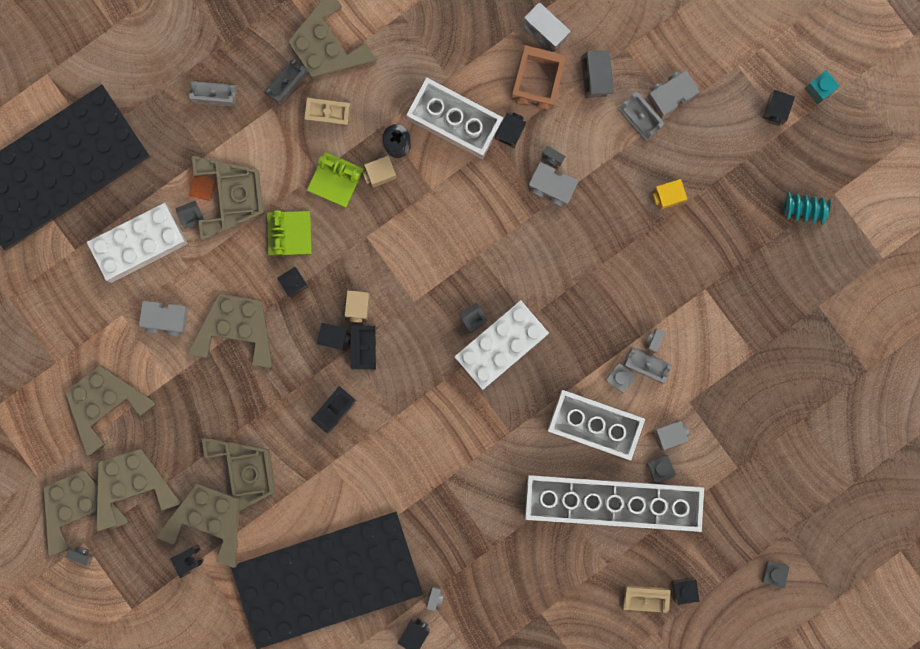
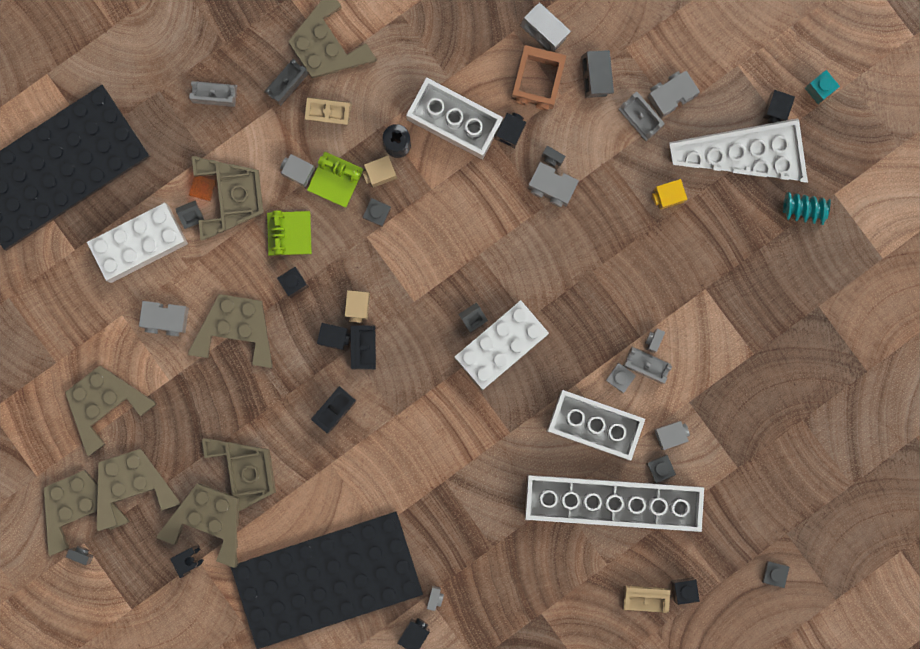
(297, 170): none -> light grey brick
(376, 212): none -> dark grey plate
(756, 151): none -> white wing

